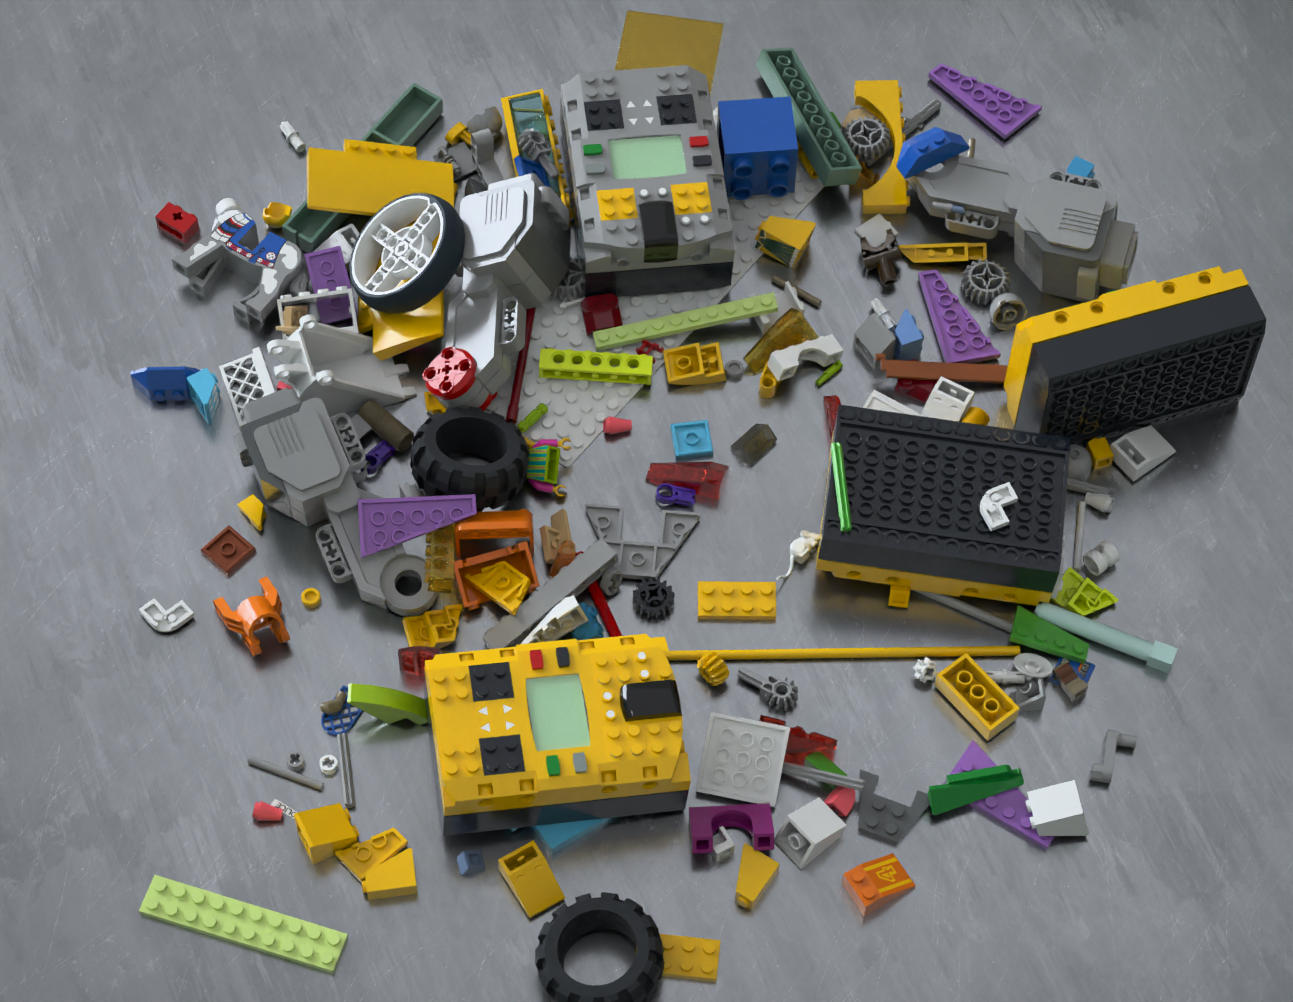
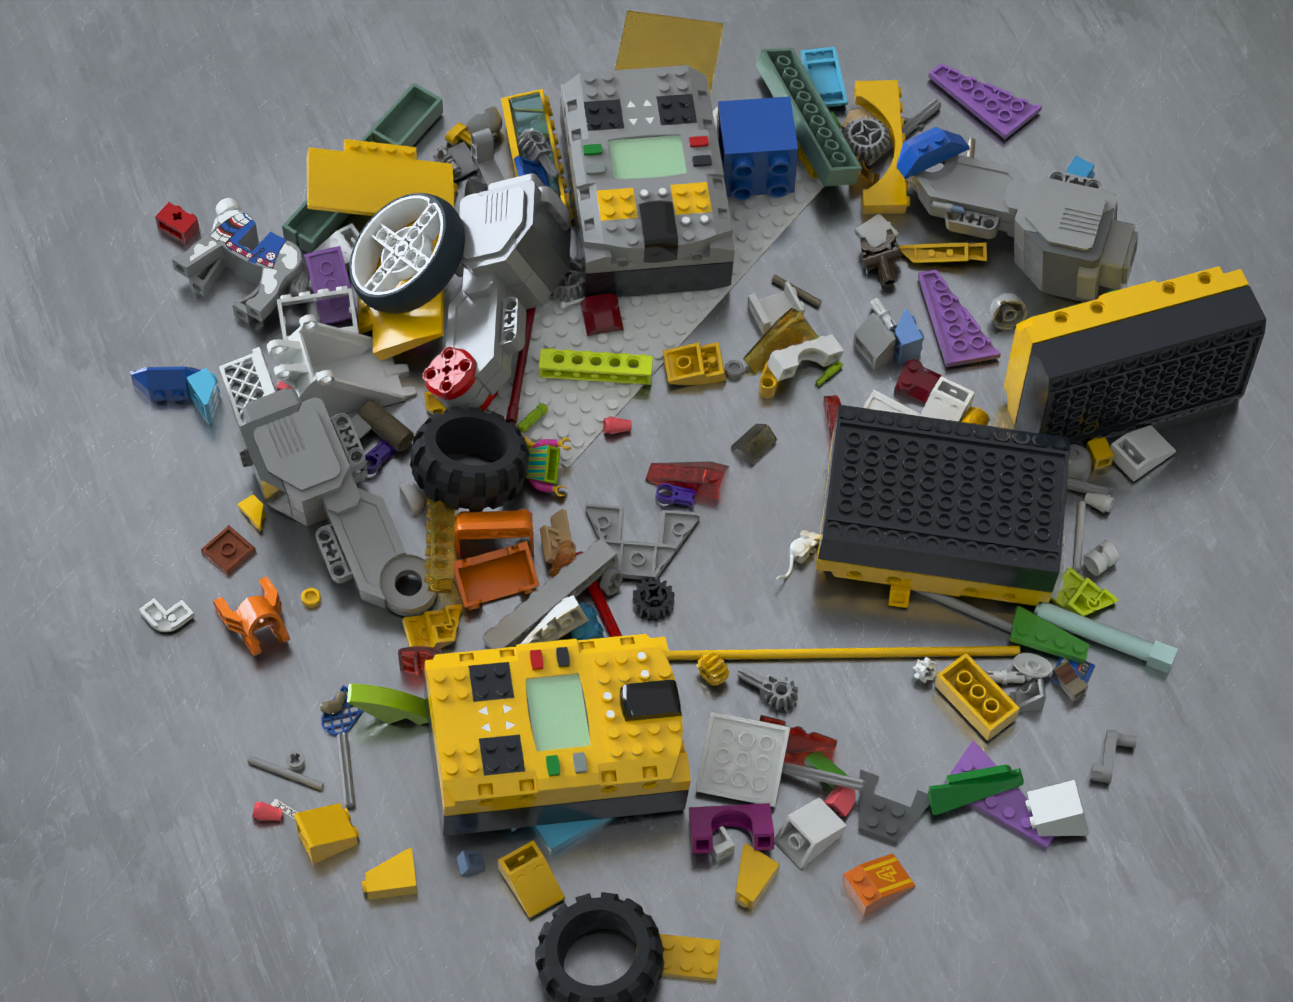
(243, 924): yellowish green plate -> none
(276, 214): yellow hair -> none
(291, 318): tan bracket -> none
(292, 136): white axle -> none
(324, 768): white bush -> none
(371, 853): yellow wing -> none
(398, 520): medium lavender wing -> none
(502, 585): yellow wing -> none
(654, 346): red piece -> none
(685, 321): yellowish green plate -> none
(691, 439): medium azure tile -> none
(736, 600): yellow plate -> none
(784, 238): yellow slope -> none
(826, 75): none -> medium azure slope
(841, 487): bright green axle -> none
(934, 370): dark orange piece -> none
(974, 281): light grey gear -> none
(992, 505): white plate -> none

